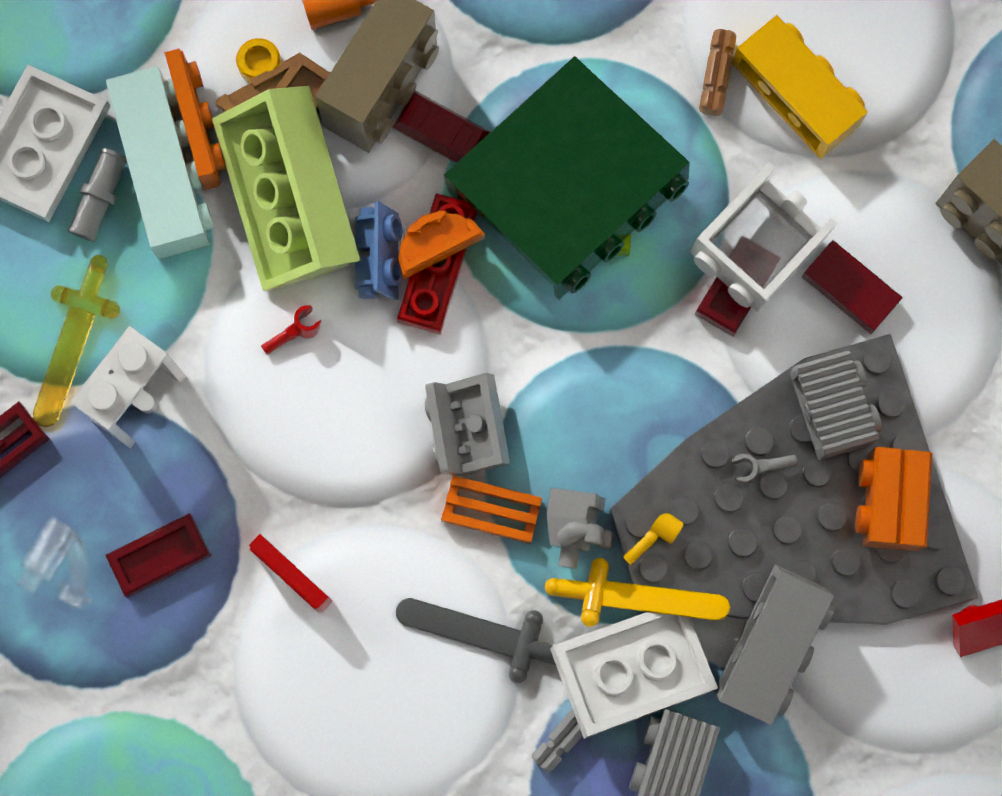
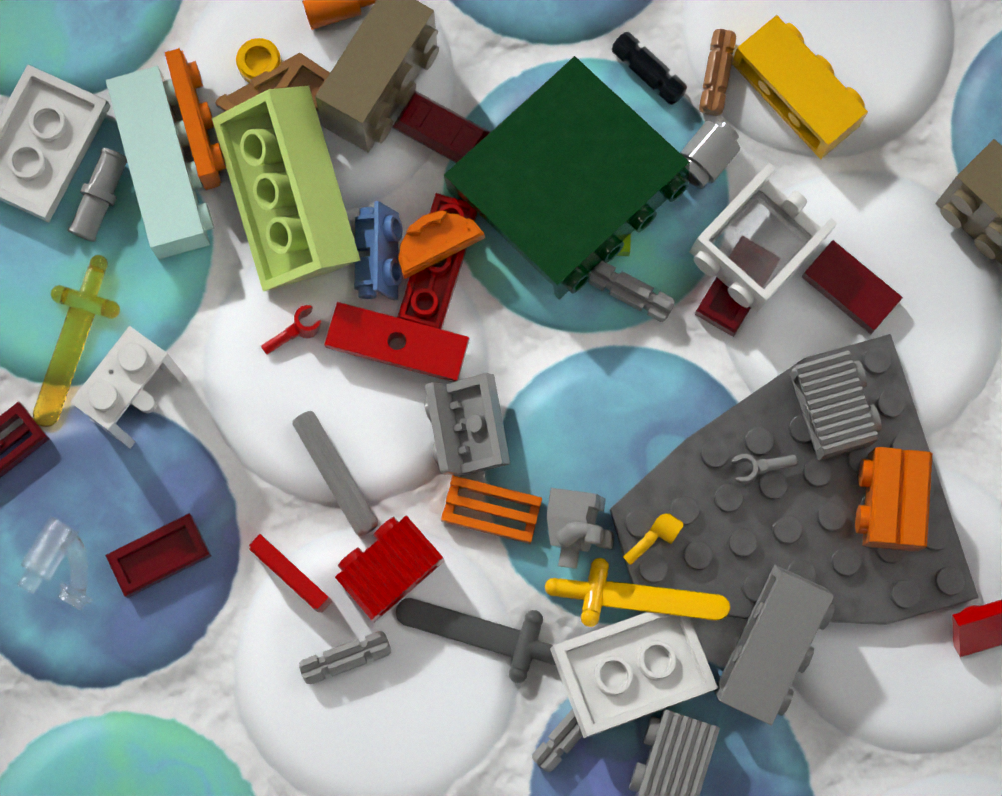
(335, 473): none -> light grey axle
(344, 657): none -> light grey axle
(370, 333): none -> red tile
(388, 567): none -> red brick
(631, 291): none -> light grey axle
(649, 68): none -> black axle
(710, 152): none -> light grey brick

